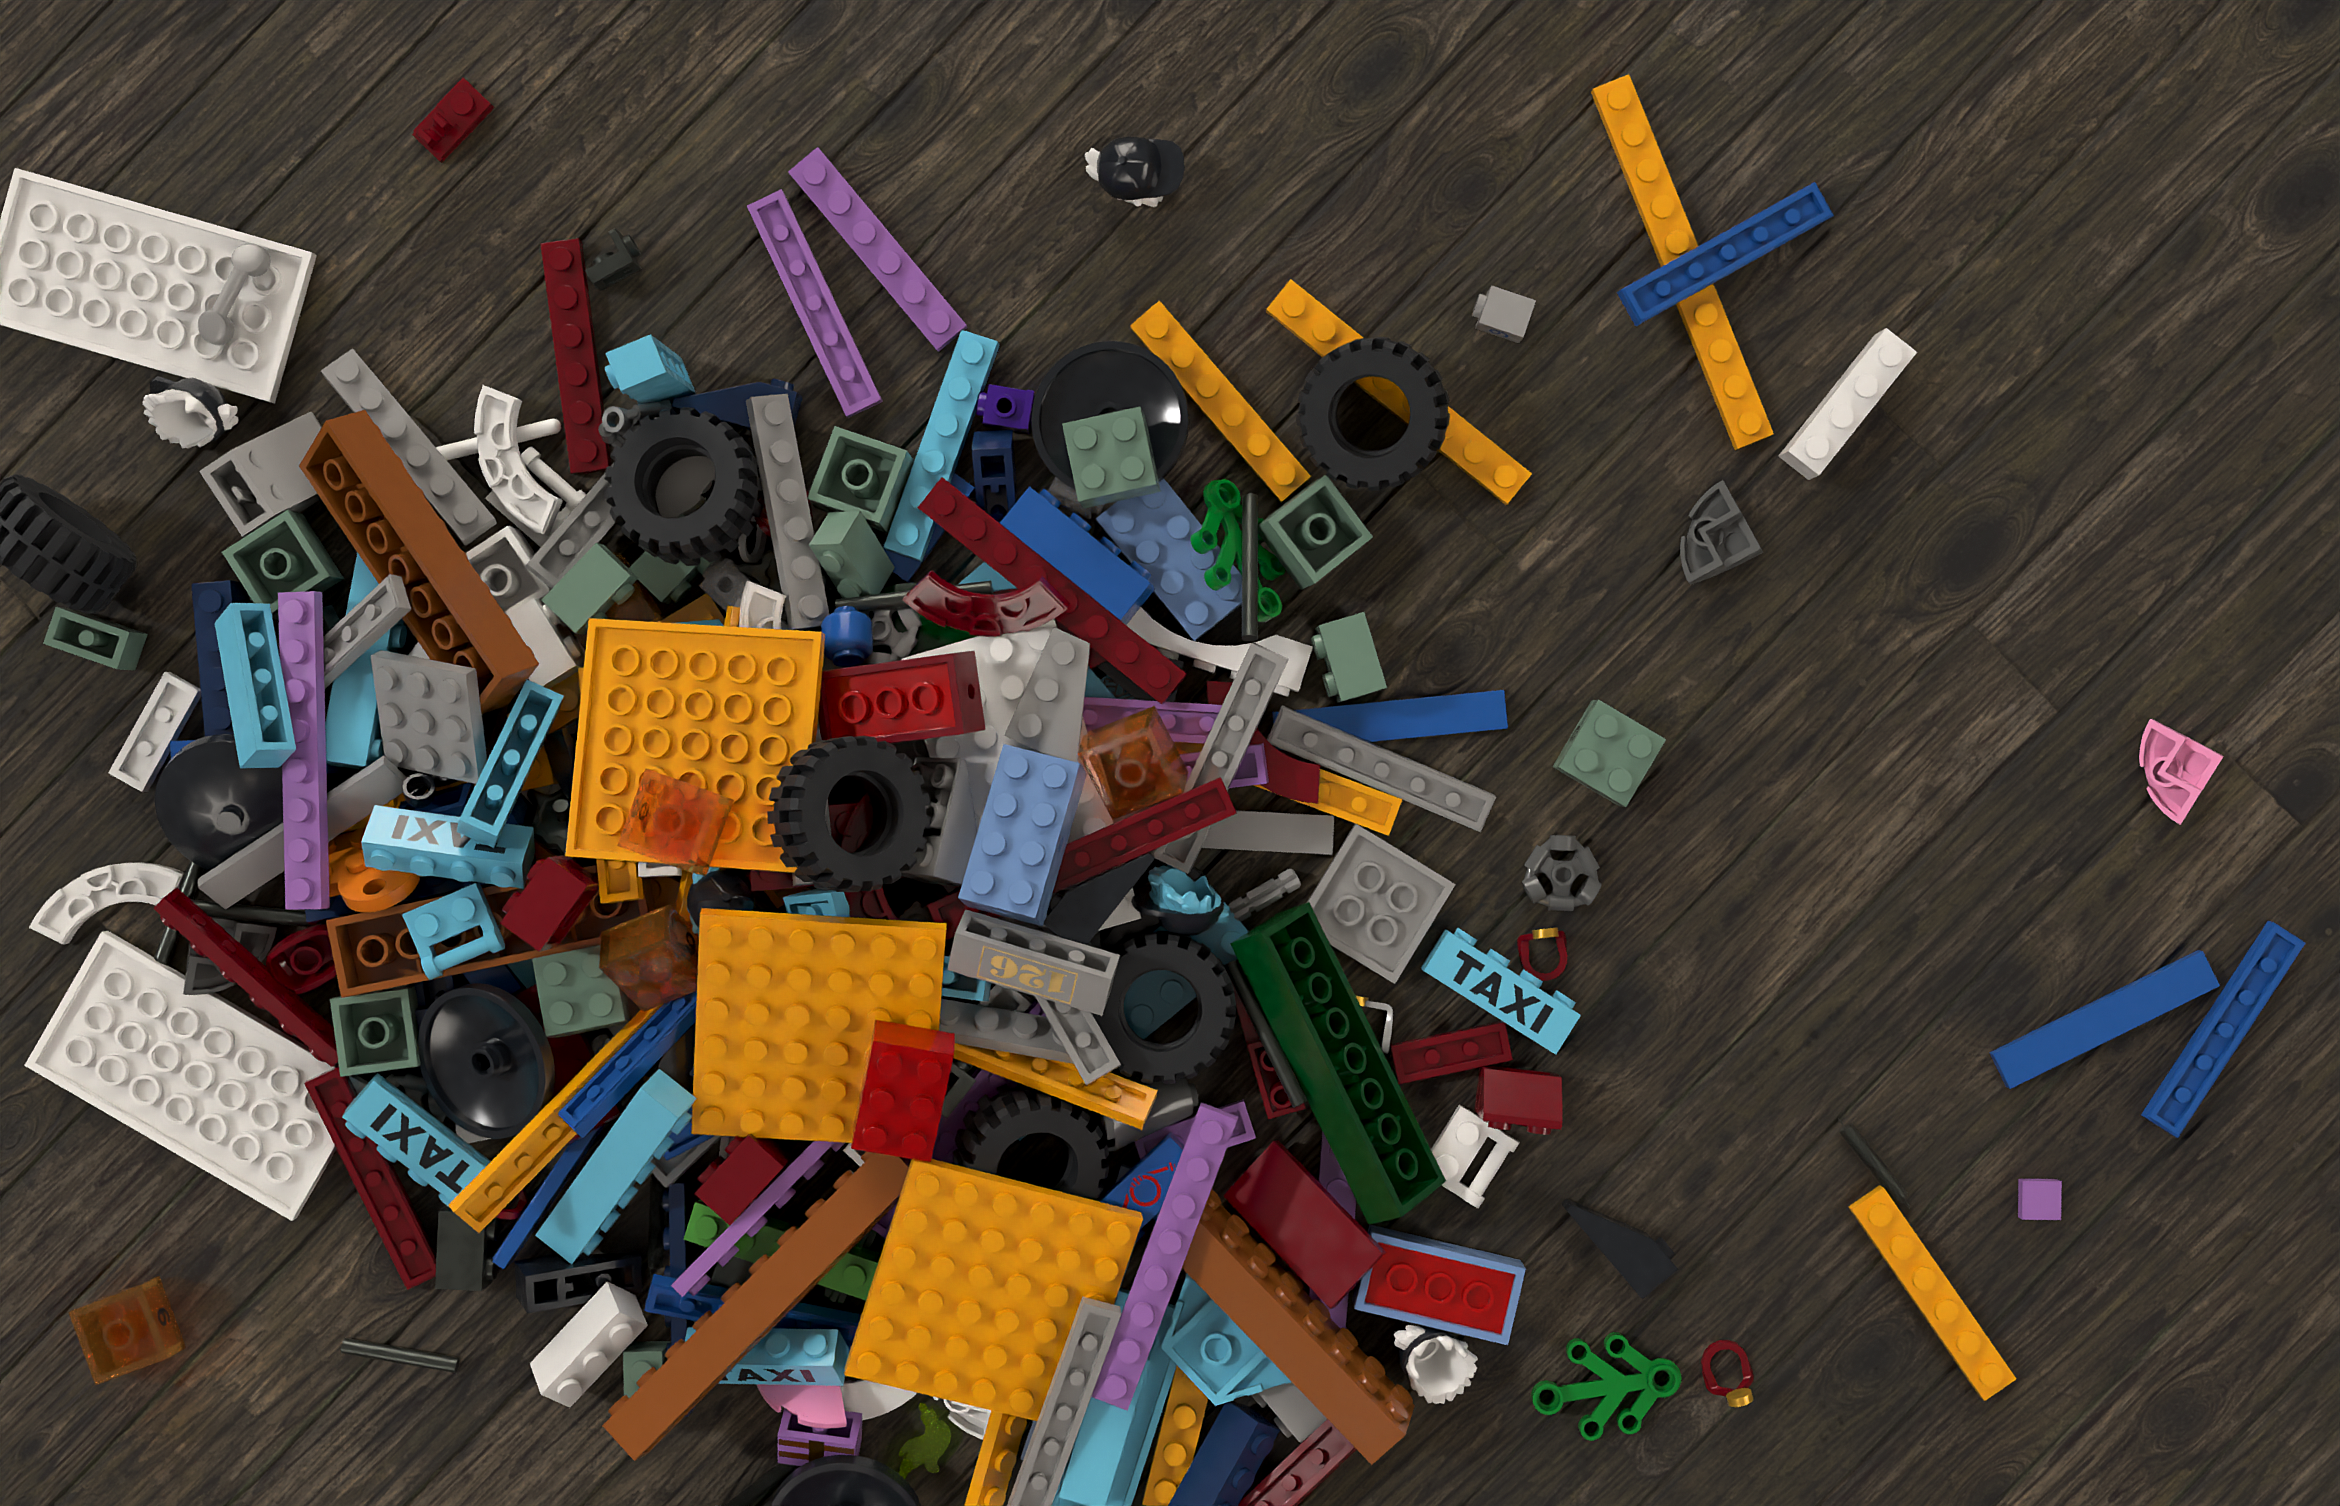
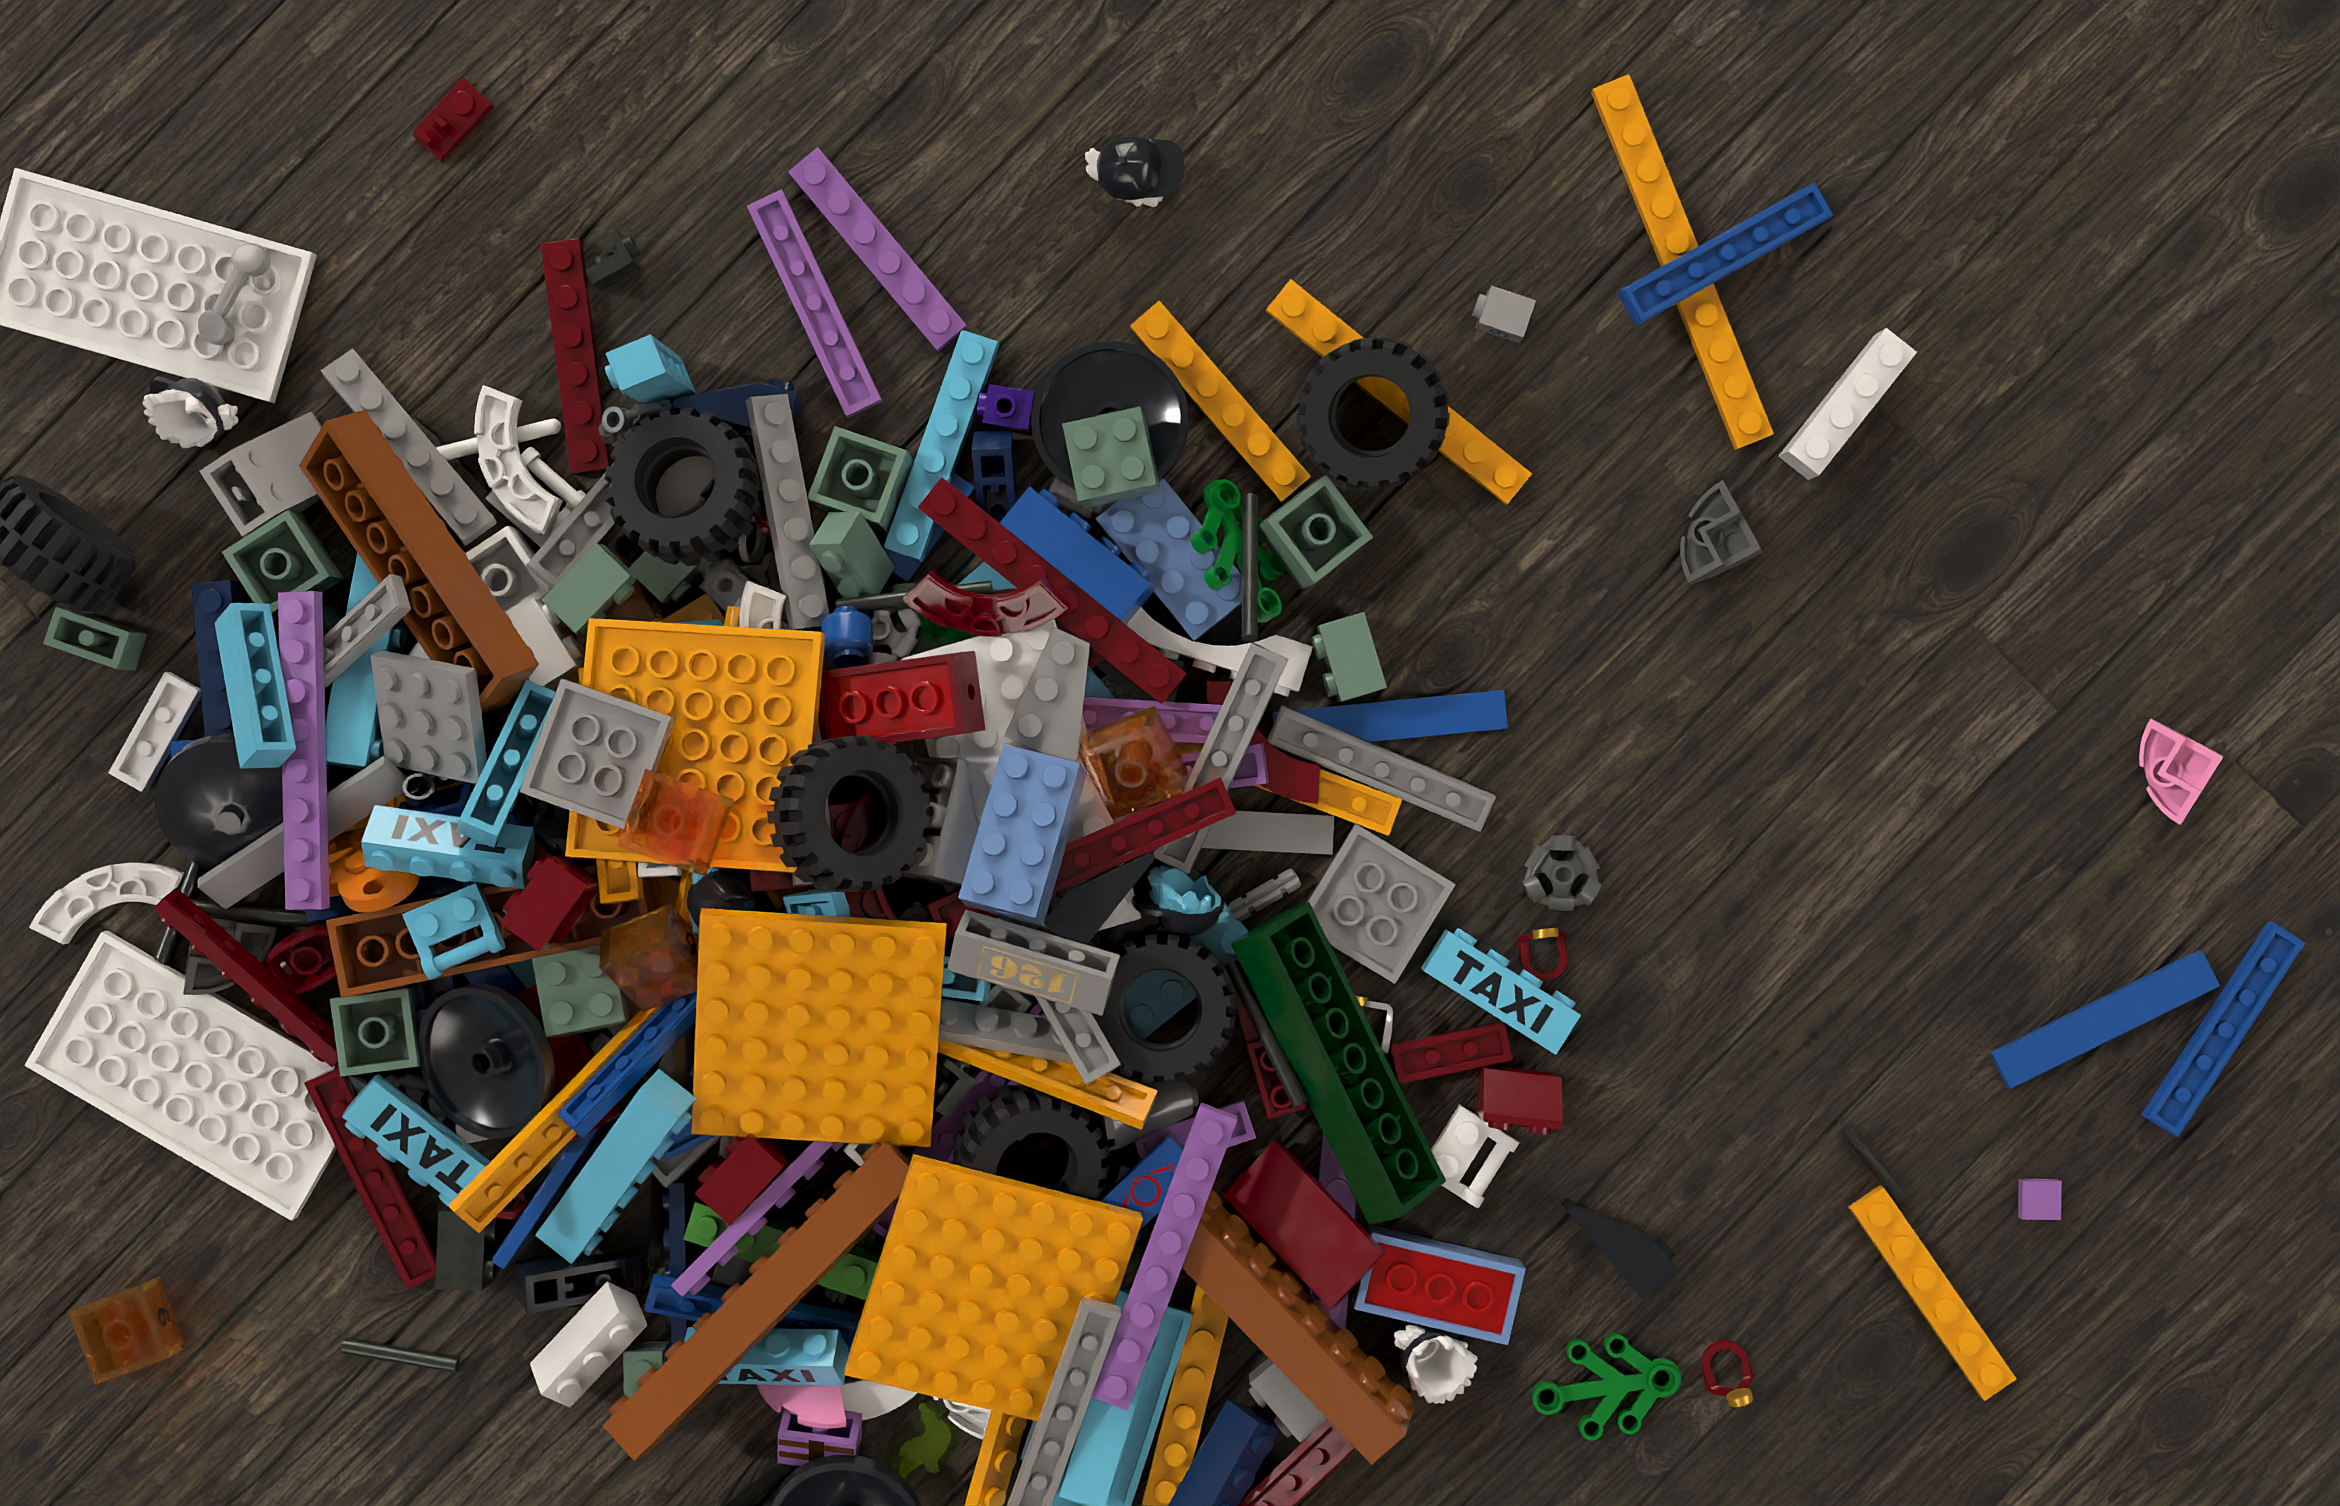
(595, 753): none -> light grey plate
(903, 1090): red brick -> none
(1215, 1350): medium azure wing -> none
(1609, 753): sand green brick -> none

